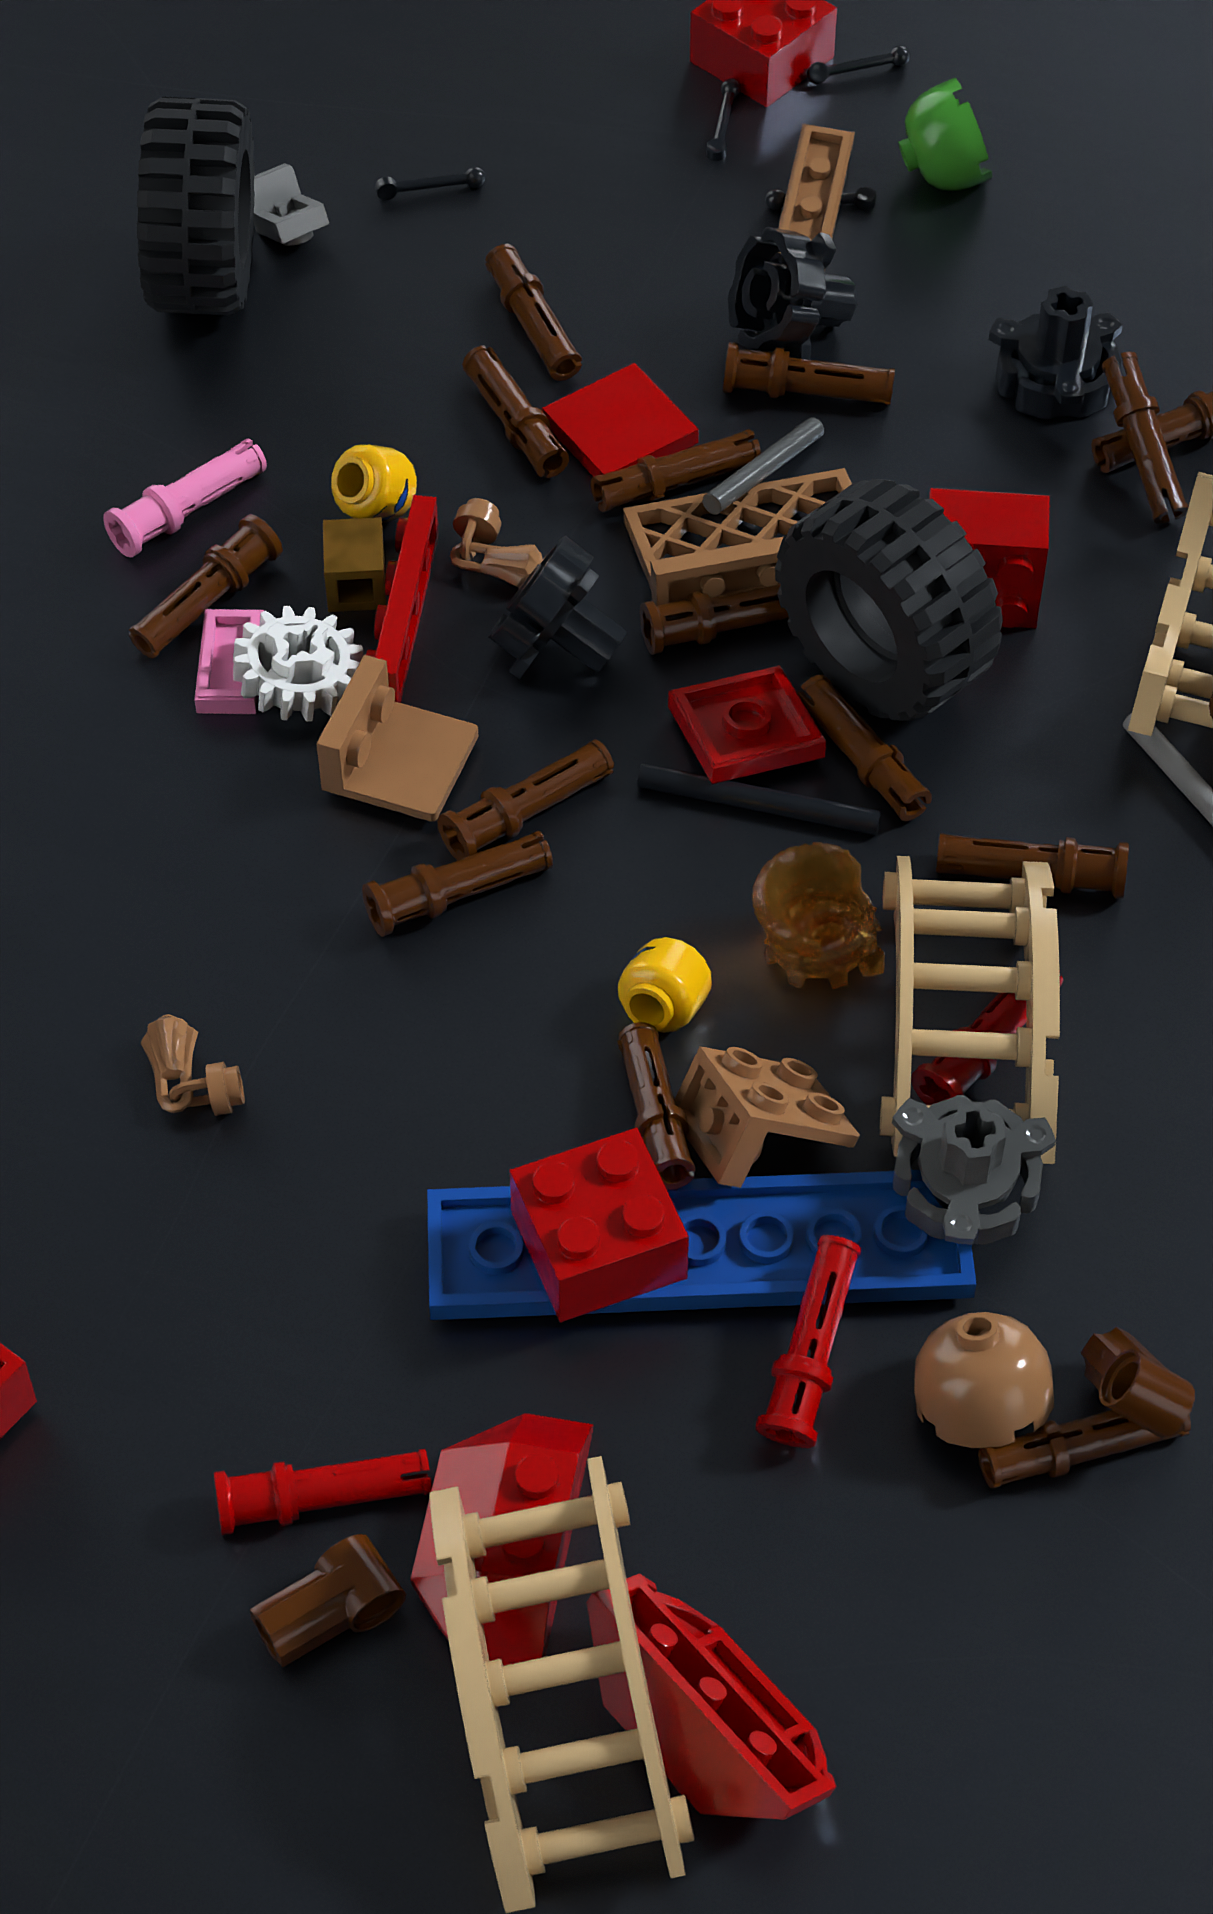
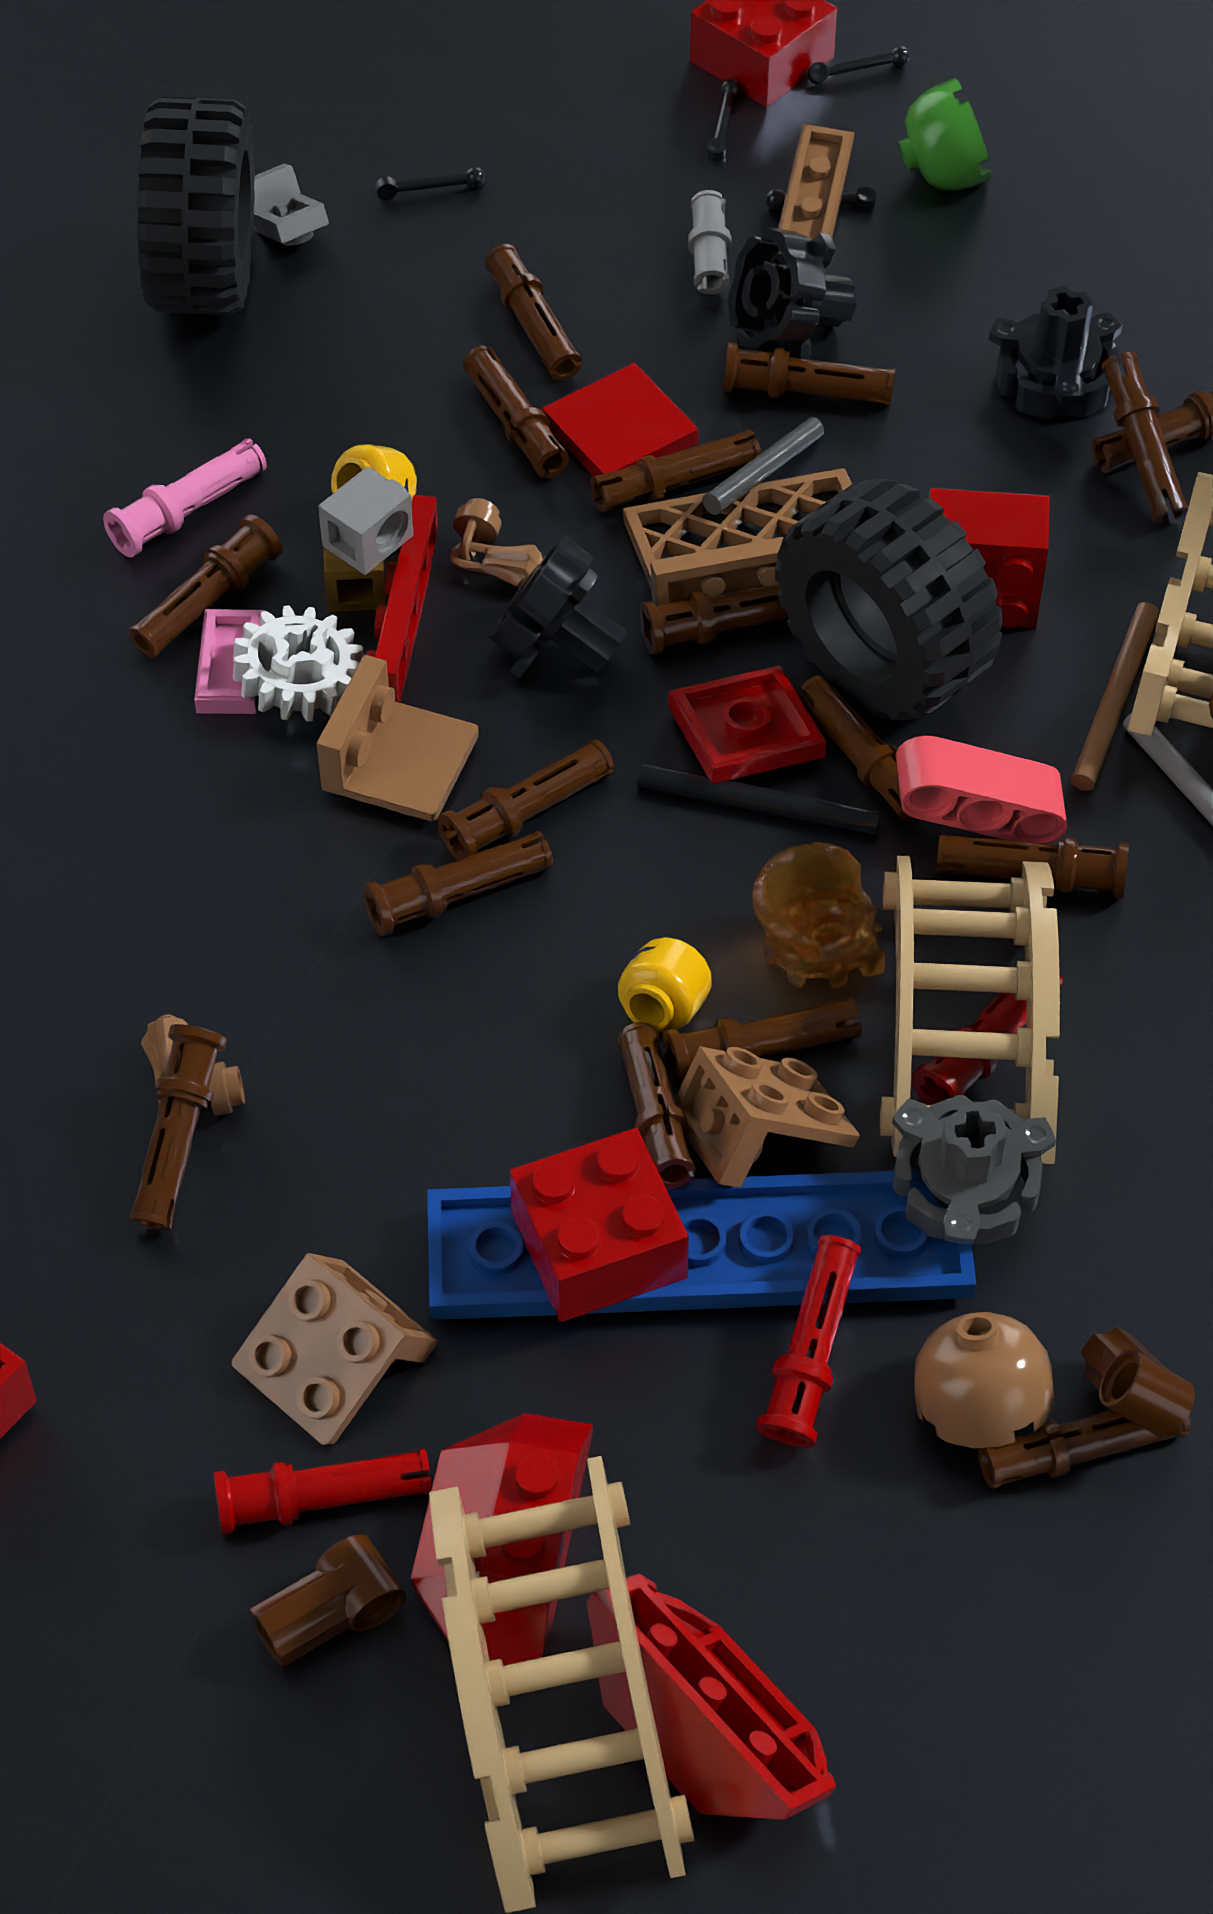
(182, 1096): none -> reddish brown pin
(328, 1345): none -> medium nougat bracket
(366, 520): none -> light grey brick
(709, 242): none -> light grey pin
(764, 1036): none -> reddish brown pin
(980, 790): none -> coral beam
(1114, 697): none -> medium nougat bar

